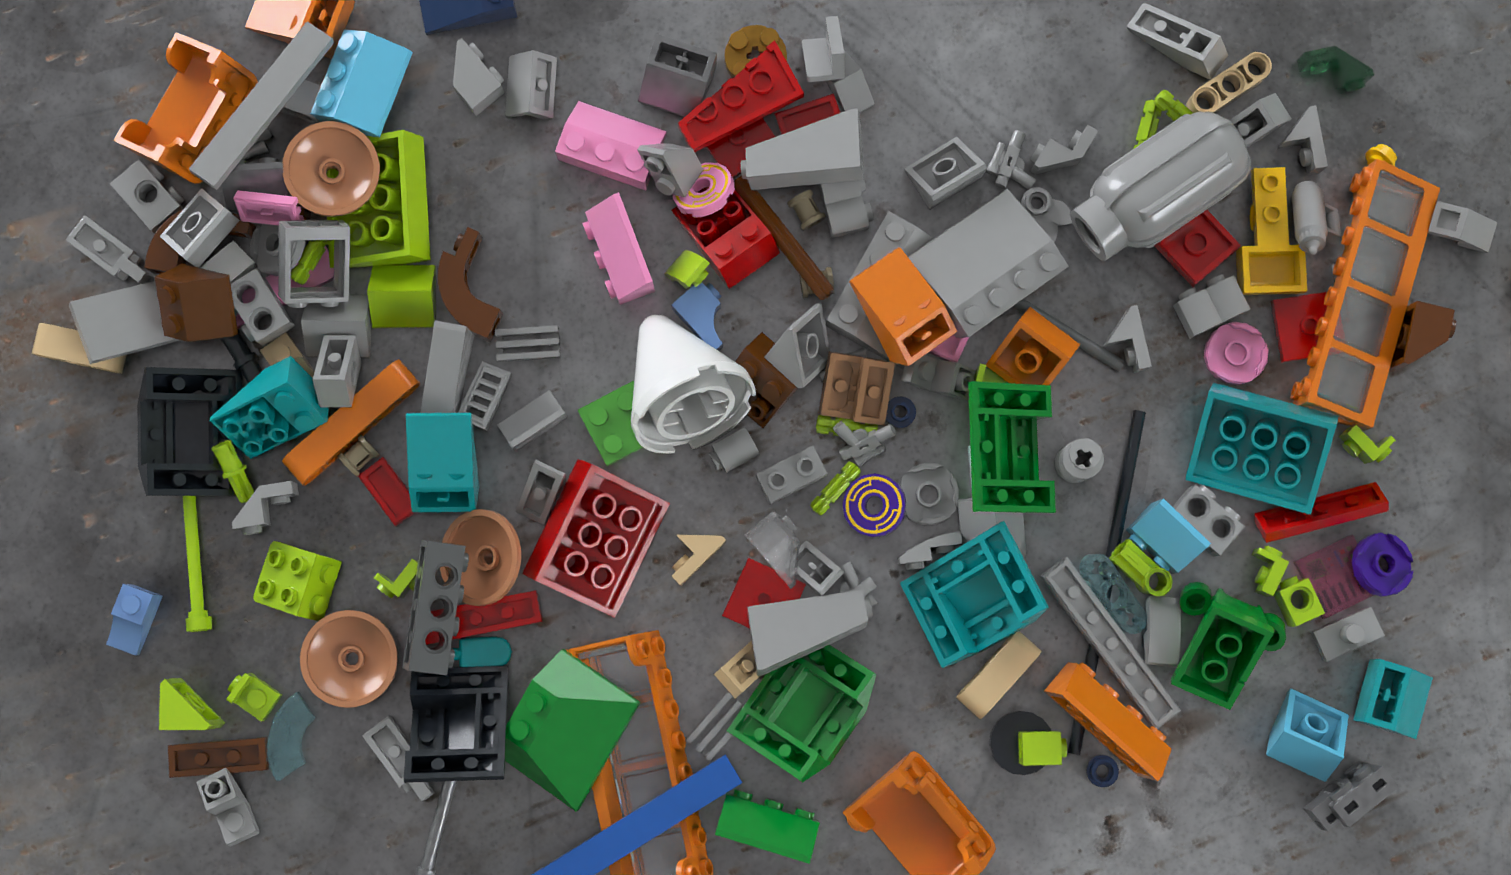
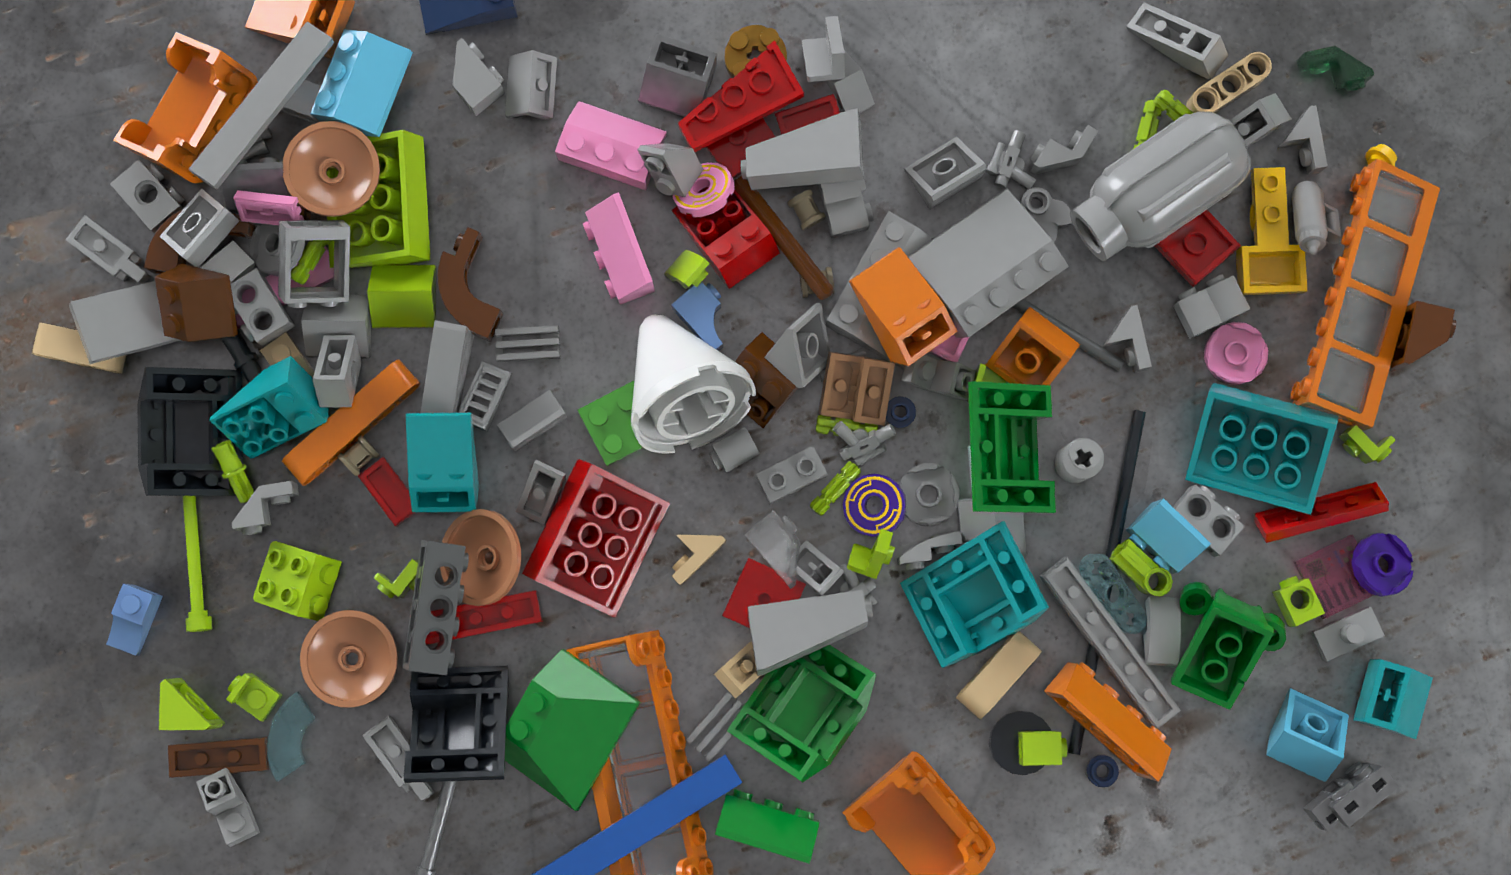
(483, 651): teal piece -> none
(870, 561): none -> lime bracket
(1270, 576): lime bracket -> none
(1296, 324): red plate -> none
(1463, 225): light grey slope -> none

